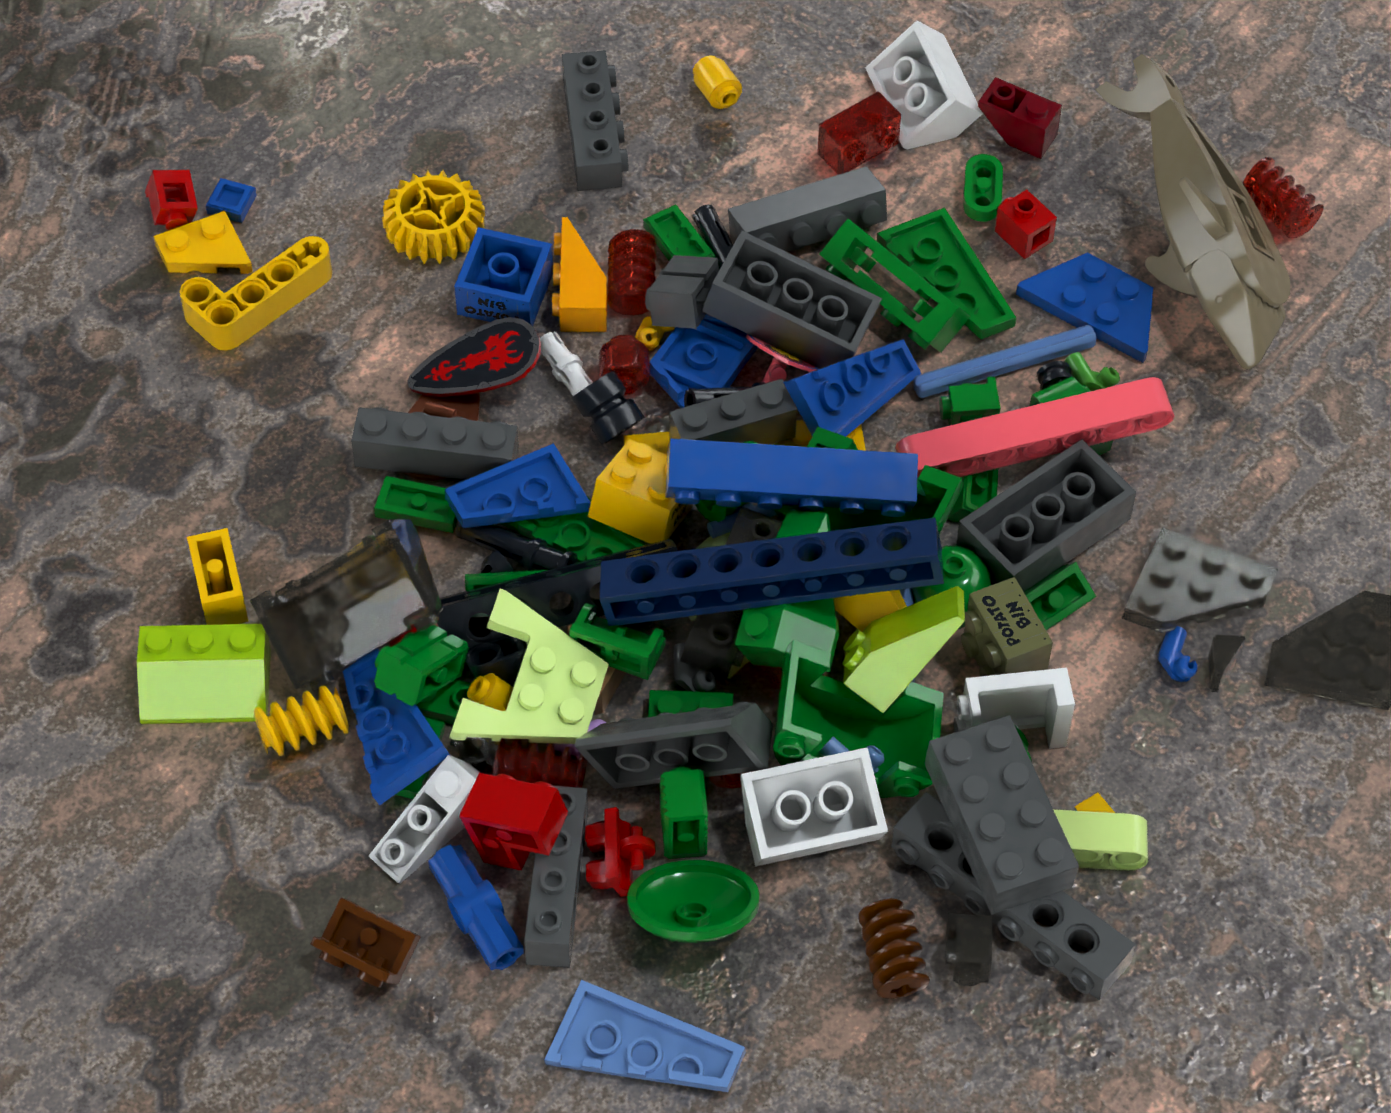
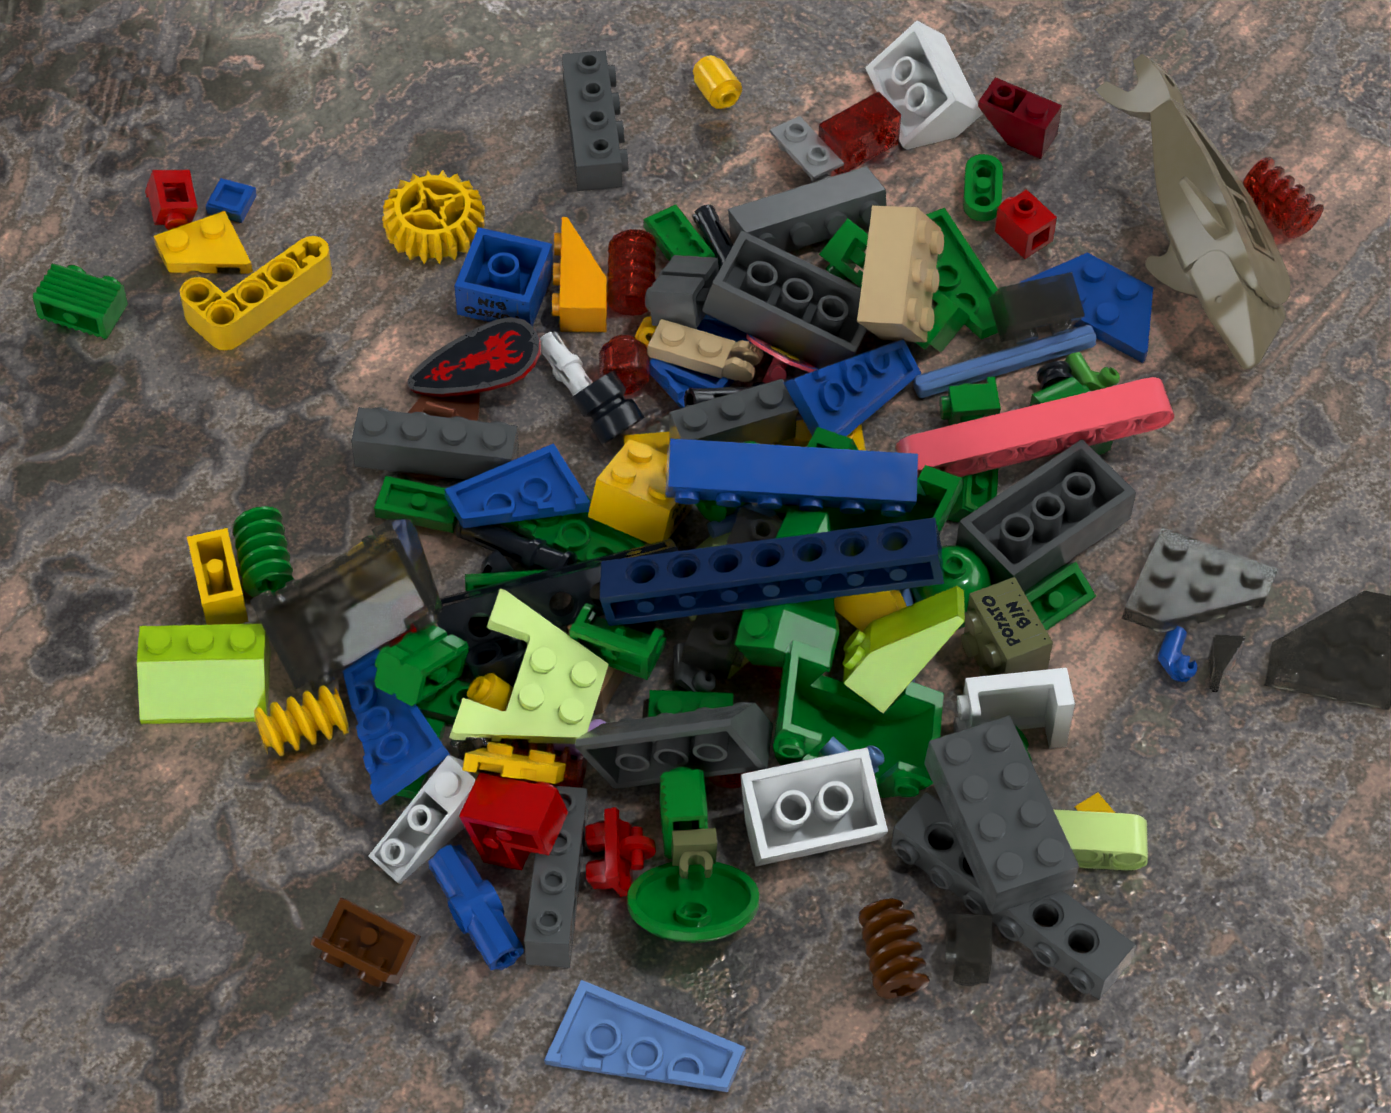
(80, 300): none -> green brick
(262, 550): none -> green piece
(499, 759): none -> yellow wing
(694, 848): none -> olive tile
(704, 352): none -> tan hinge
(806, 148): none -> light grey hinge
(900, 274): none -> tan brick
(1036, 308): none -> clear smoke brick

